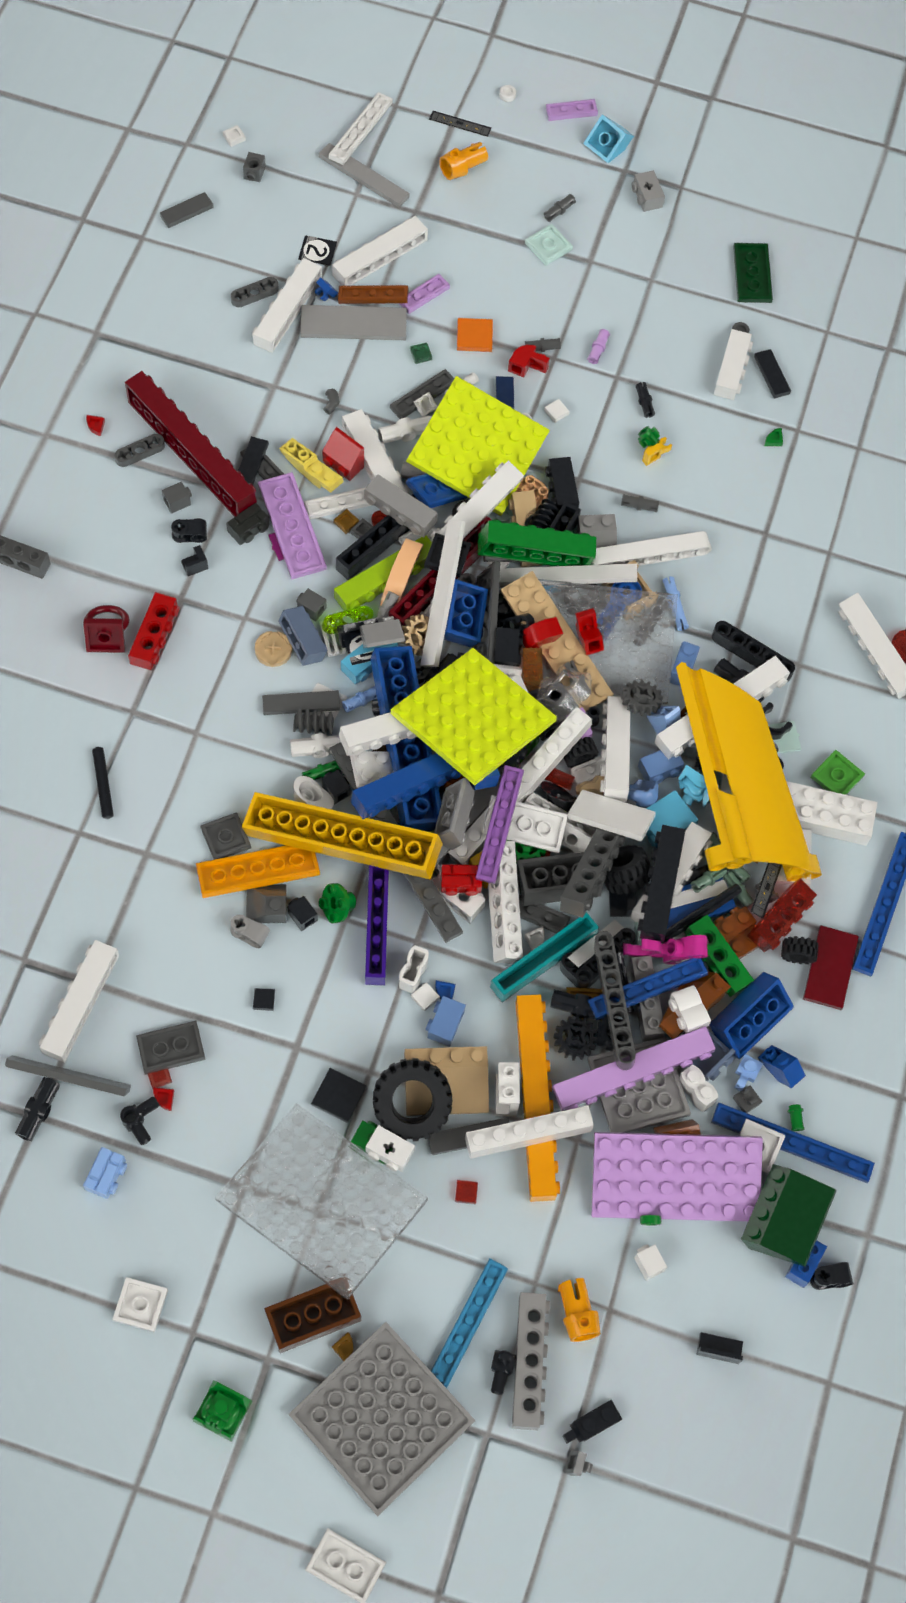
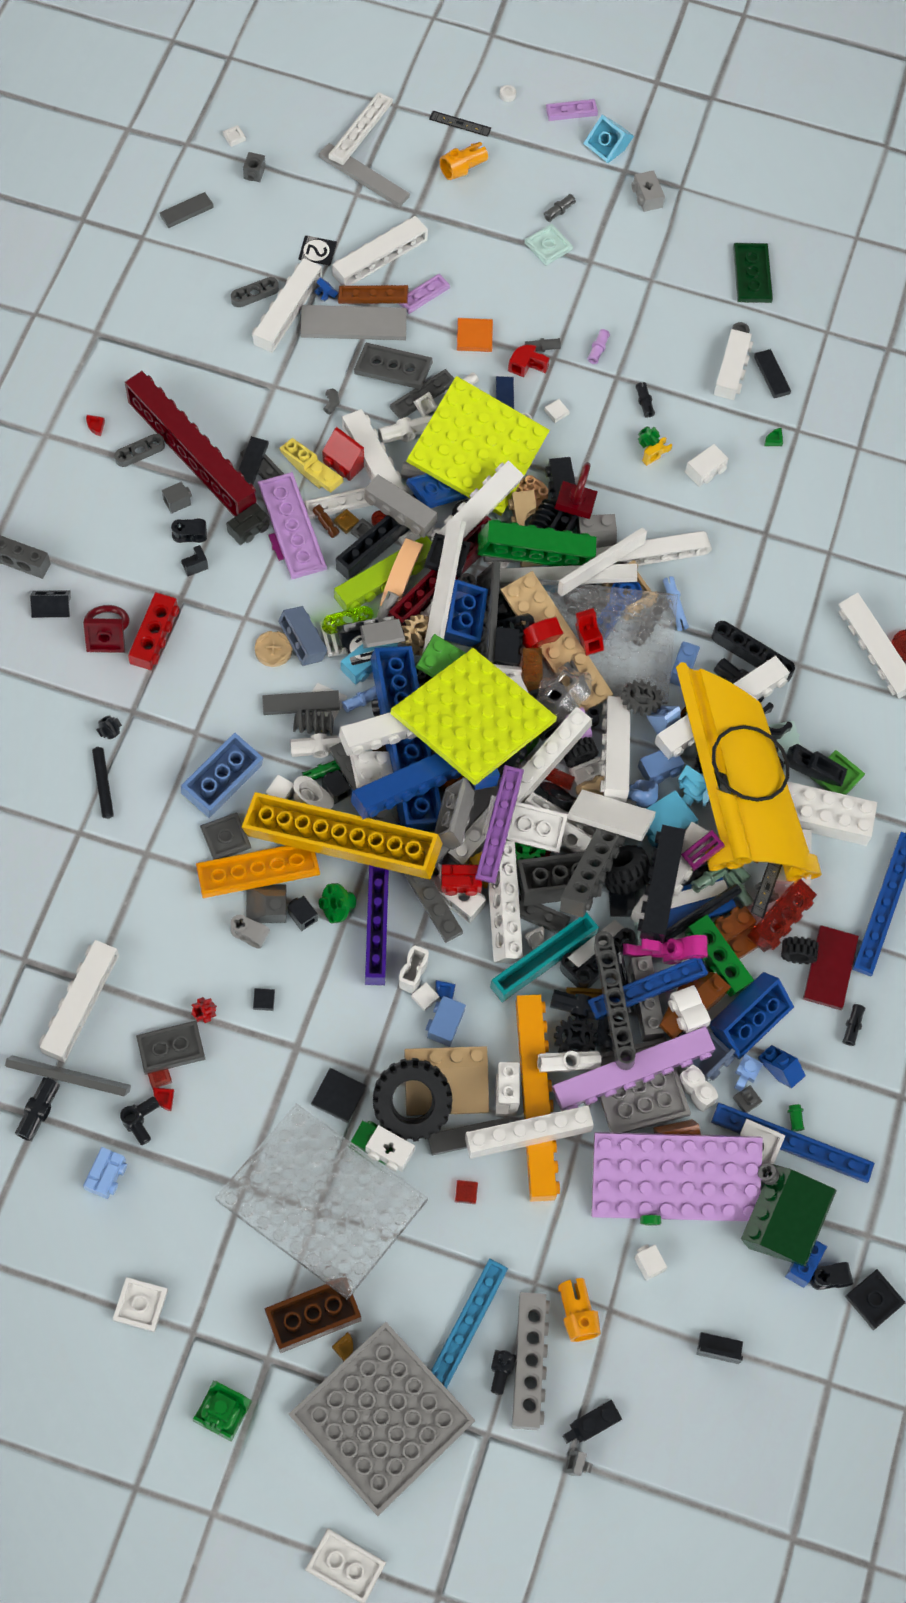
(50, 603): none -> black panel
(109, 727): none -> black gear
(204, 1010): none -> red gear
(221, 775): none -> medium blue brick
(281, 788): none -> white panel
(312, 603): dark grey brick -> none
(326, 521): none -> reddish brown axle
(391, 356): none -> dark grey plate
(421, 353): clear green tile -> none
(438, 656): none -> bright green plate
(557, 1061): none -> white piece
(577, 498): none -> dark red tile
(602, 561): none -> white tile
(639, 503): dark grey pin -> none
(707, 465): none -> white brick
(707, 856): none -> magenta tile
(723, 781): none -> black piece
(767, 1167): none -> dark grey bush
(815, 765): none -> black slope
(853, 1025): none -> black pin
(875, 1299): none -> black tile

